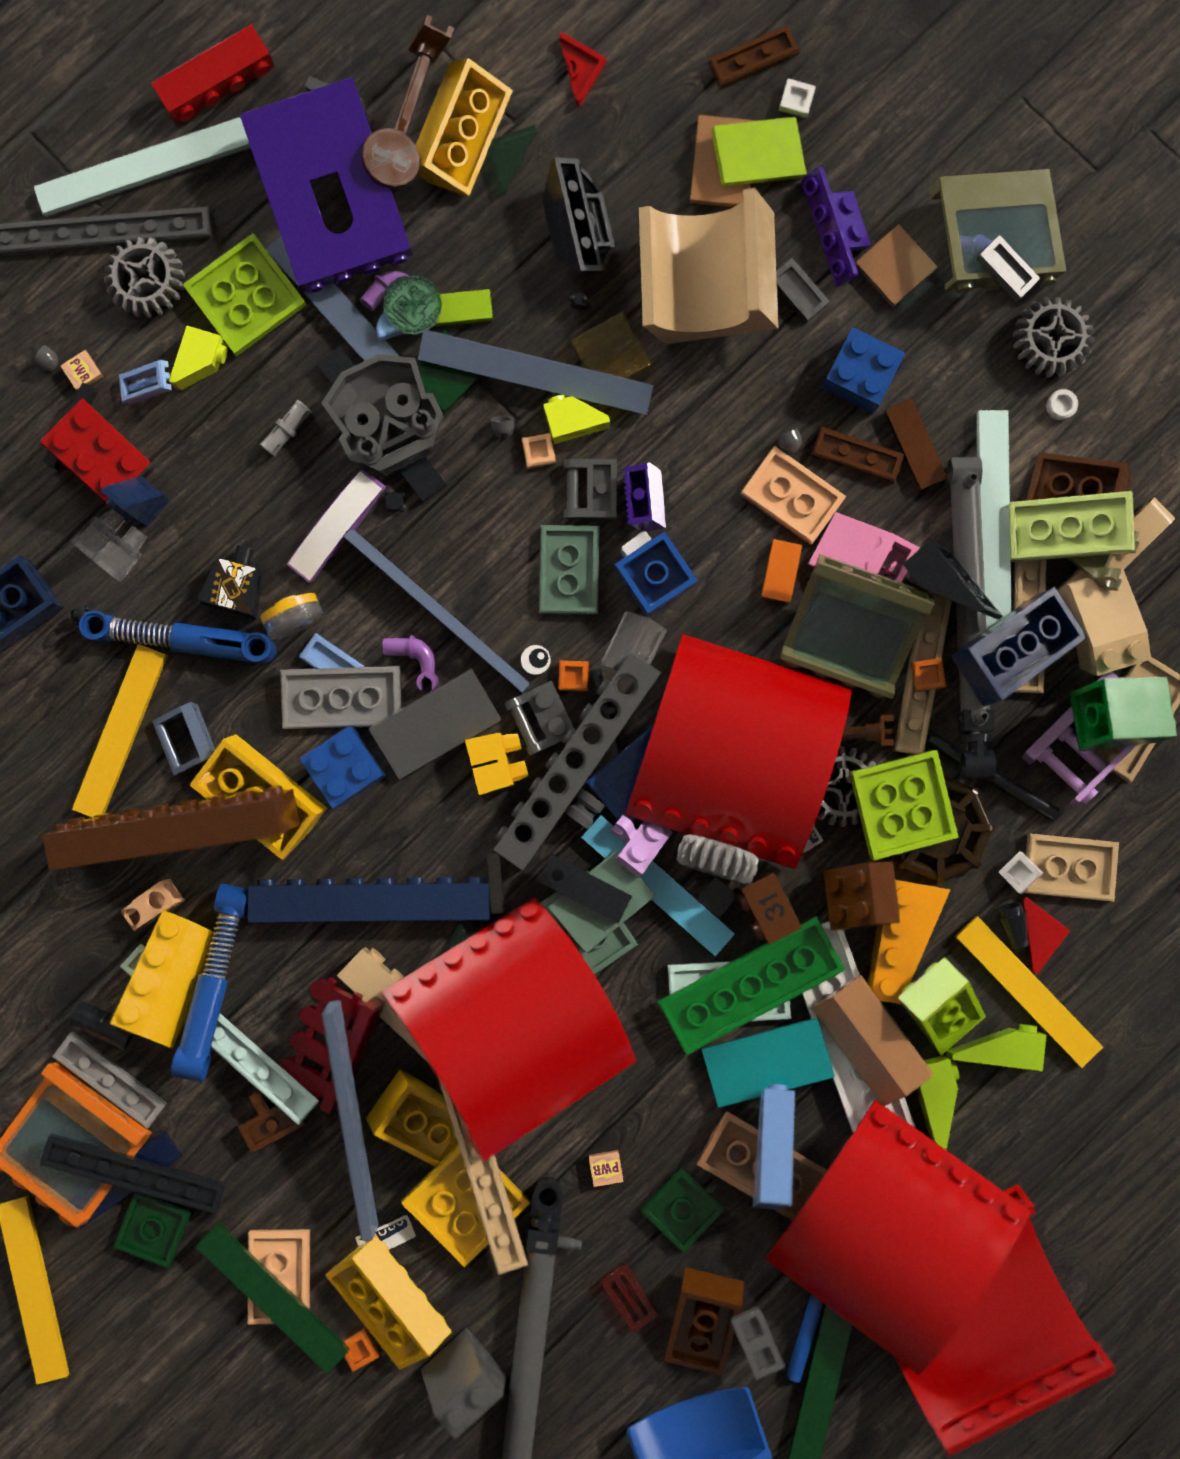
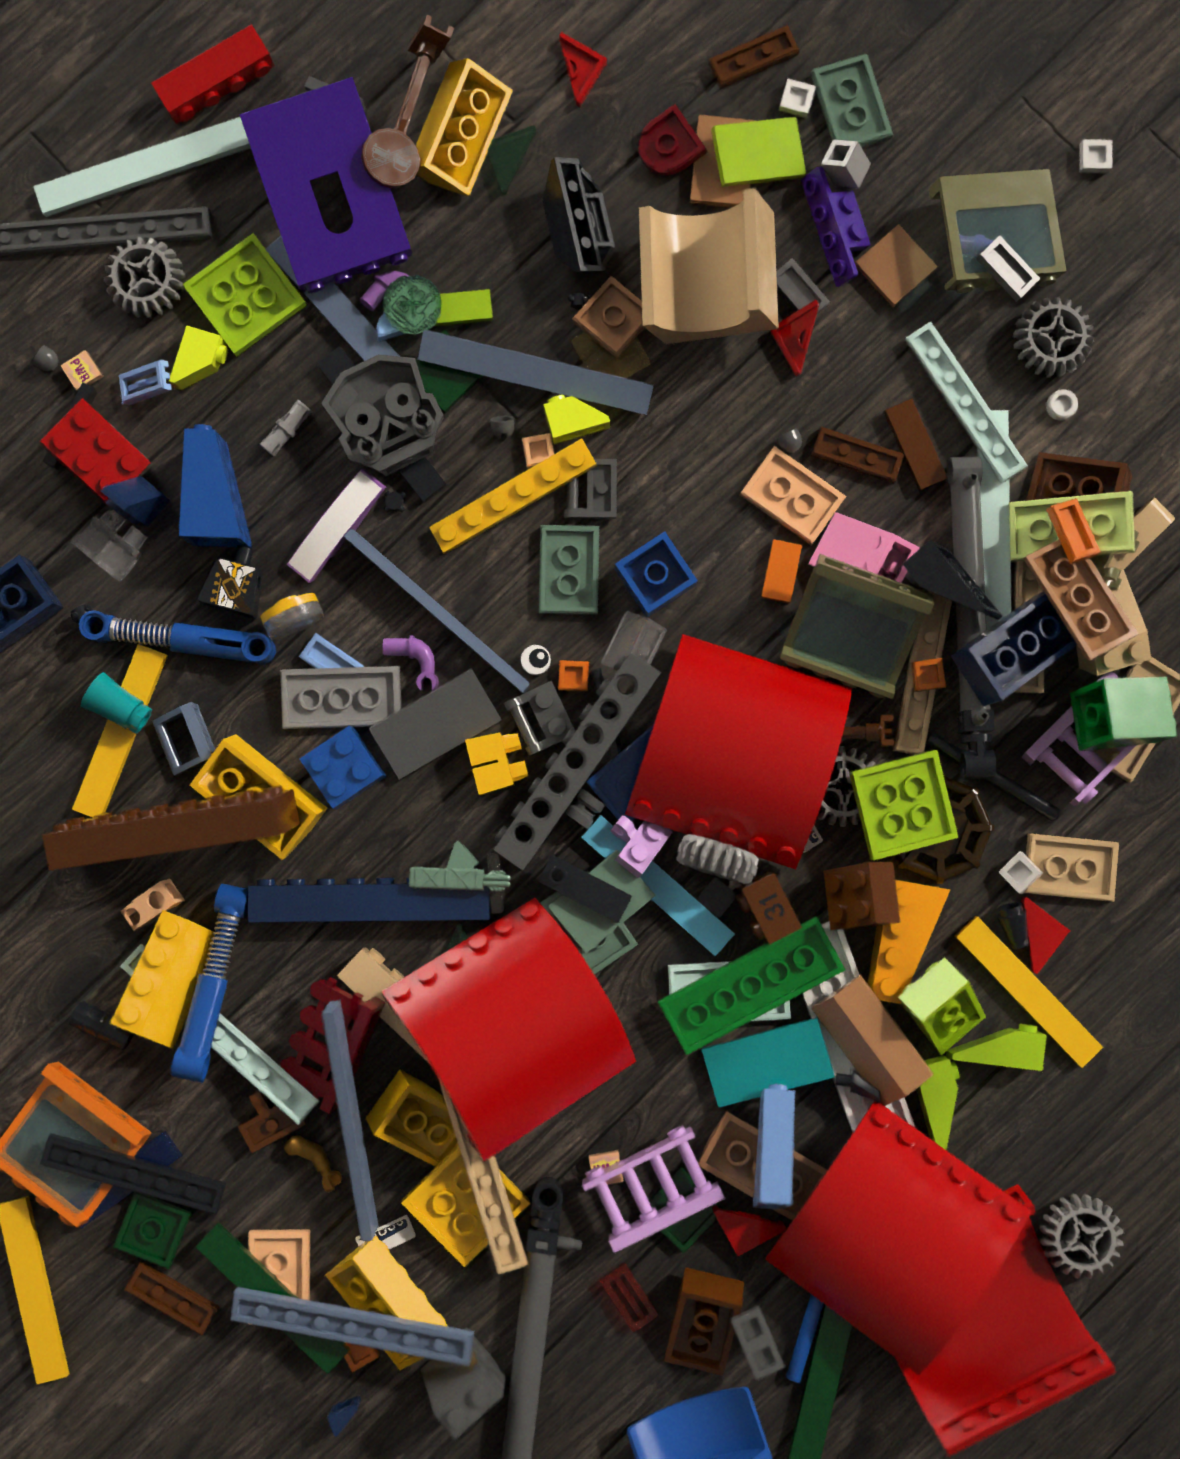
(109, 1080): light grey tile -> none
(115, 704): none -> teal plant
(171, 1298): none -> reddish brown tile
(209, 493): none -> blue slope
(309, 1150): none -> pearl gold arm
(342, 1413): none -> dark blue slope
(352, 1326): none -> sand blue tile
(458, 875): none -> sand green piece
(513, 496): none -> yellow plate
(611, 317): none -> medium nougat tile
(635, 543): white tile -> none
(644, 497): dark purple brick -> none
(669, 143): none -> dark red tile
(677, 1206): none -> lavender fence
(746, 1229): none -> red tile
(795, 334): none -> red tile
(846, 163): none -> light grey brick
(852, 101): none -> sand green tile
(858, 1085): none -> black bar
(863, 370): blue brick -> none
(966, 402): none -> light aqua tile
(1073, 531): none -> orange tile
(1081, 600): none -> medium nougat slope
(1096, 156): none -> white tile
(1104, 1228): none -> light grey gear

